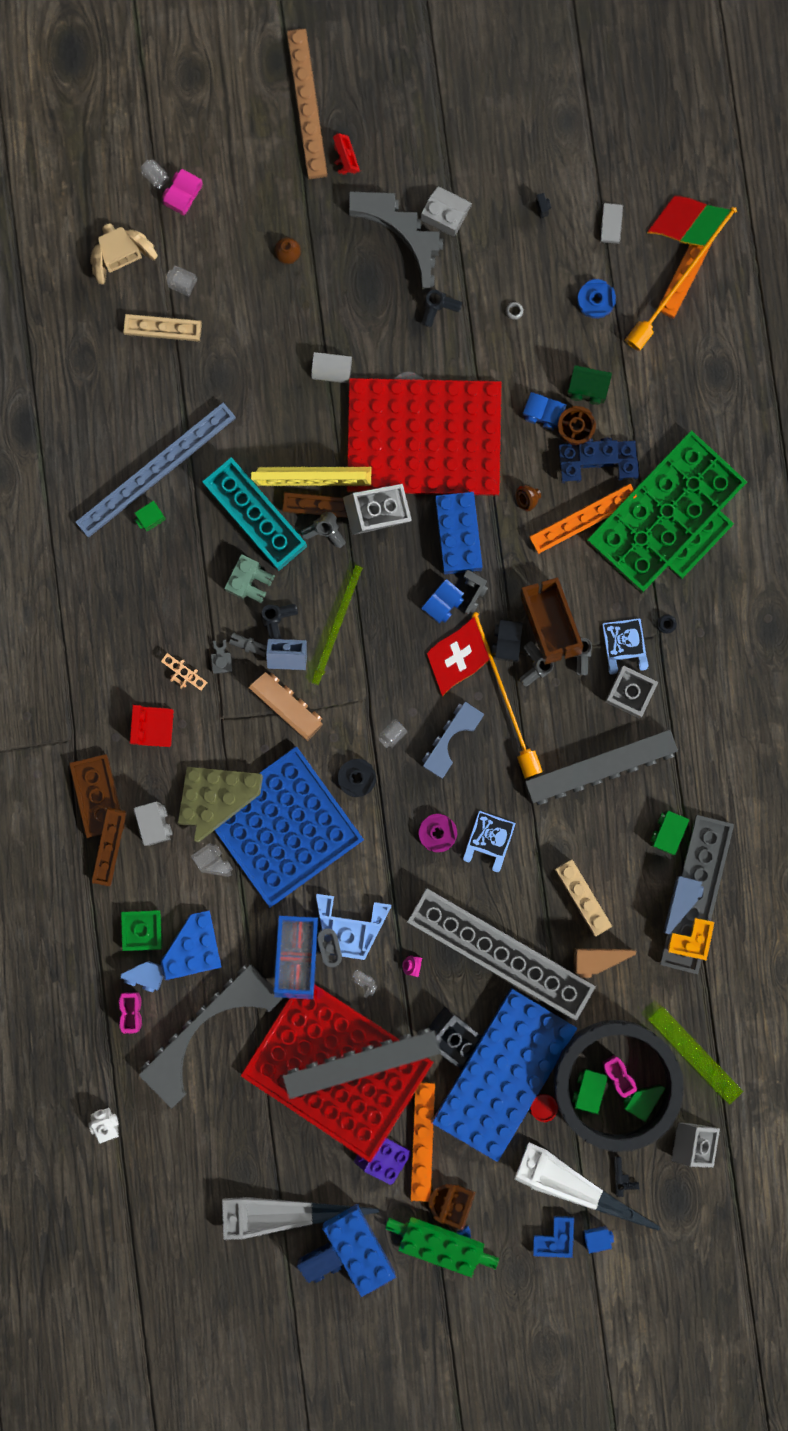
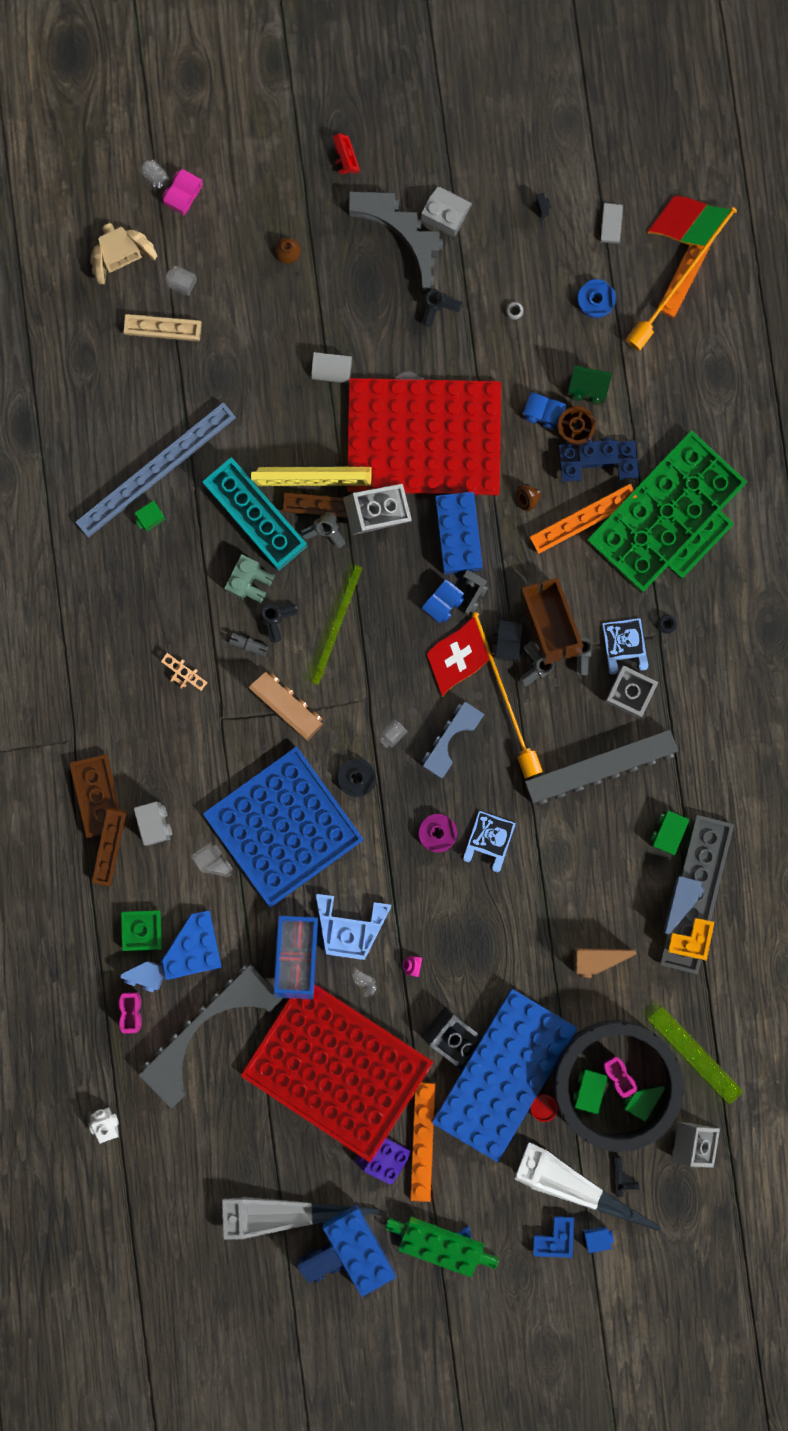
(151, 726): red bracket -> none
(214, 797): olive wing -> none
(221, 661): dark grey plate -> none
(286, 654): sand blue brick -> none
(307, 103): medium nougat plate -> none
(329, 947): dark grey plate -> none
(362, 1064): dark grey brick -> none
(451, 1204): reddish brown slope -> none
(501, 954): light grey brick -> none
(583, 897): tan brick -> none

